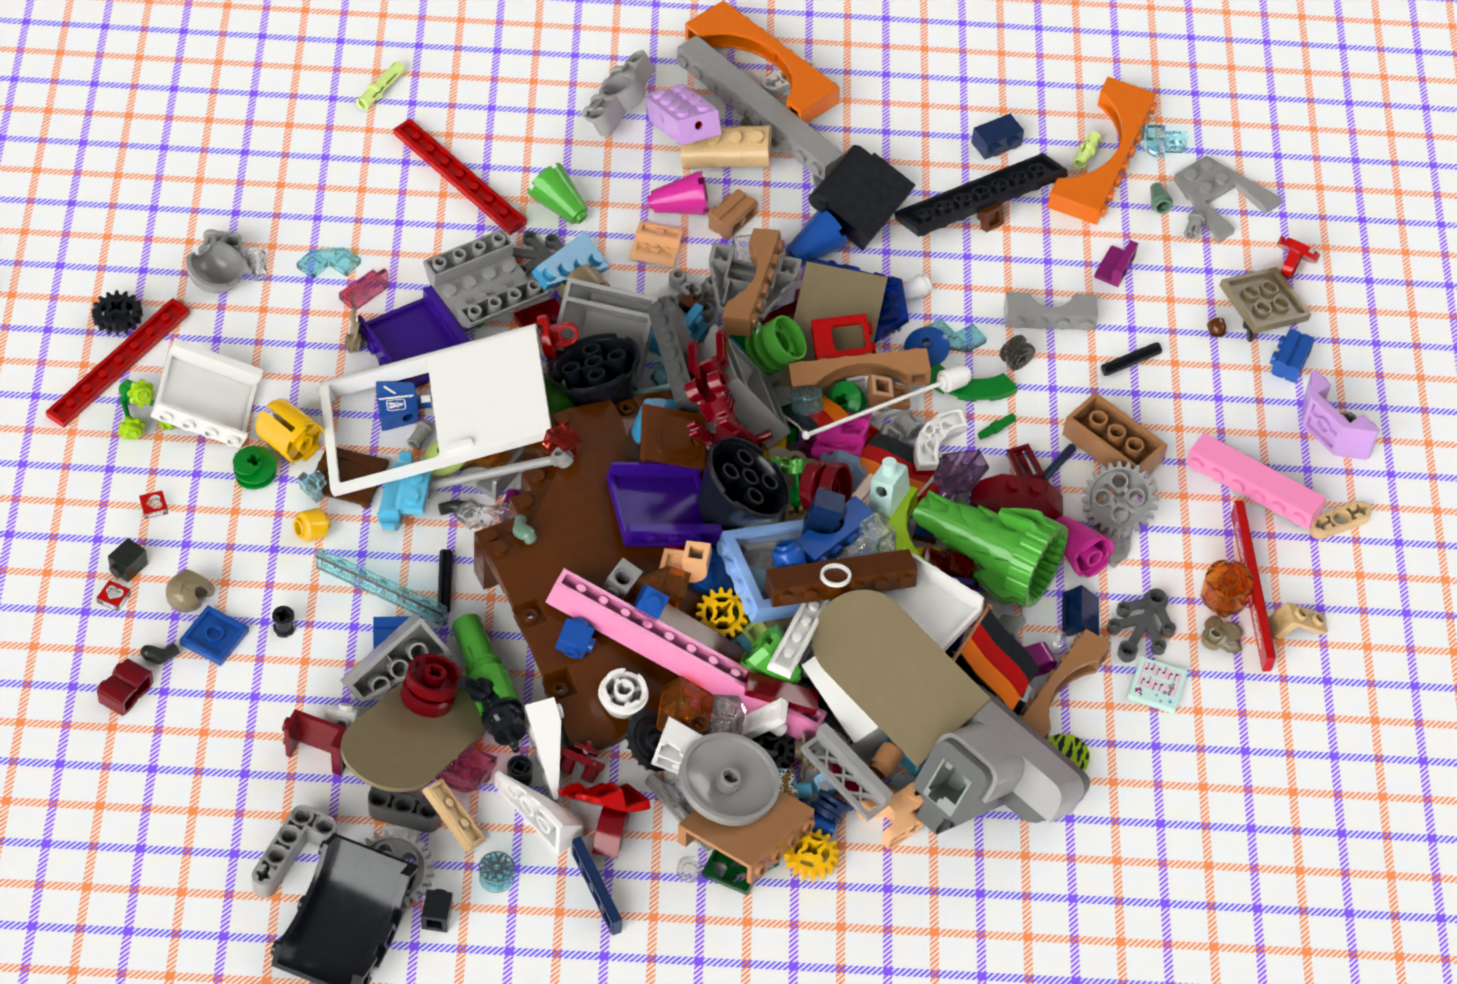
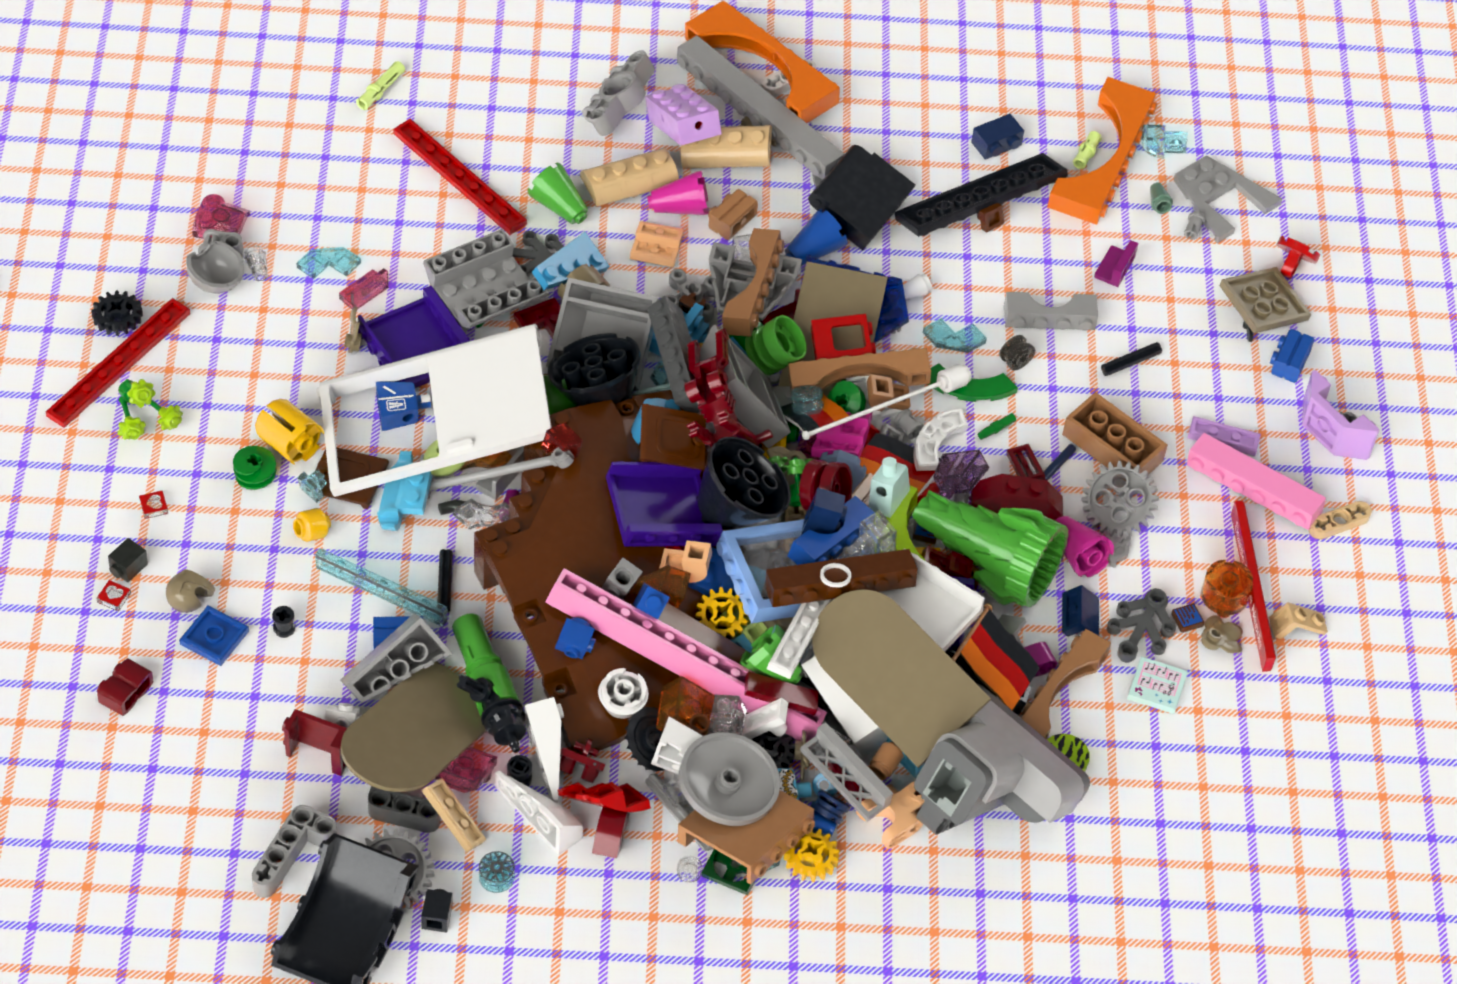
(158, 655): pearl dark grey arm -> none
(206, 393): white panel -> none
(218, 215): none -> clear pink slope
(420, 434): light grey pin -> none
(430, 685): dark red wheel -> none
(523, 531): sand green arm -> none
(551, 336): red tile -> none
(596, 886): dark blue tile -> none
(629, 176): none -> tan container
(788, 554): blue head -> none
(938, 347): blue dish -> none
(1058, 642): clear tile -> none
(1187, 618): none -> tile
(1217, 327): reddish brown hinge -> none
(1237, 438): none -> lavender tile

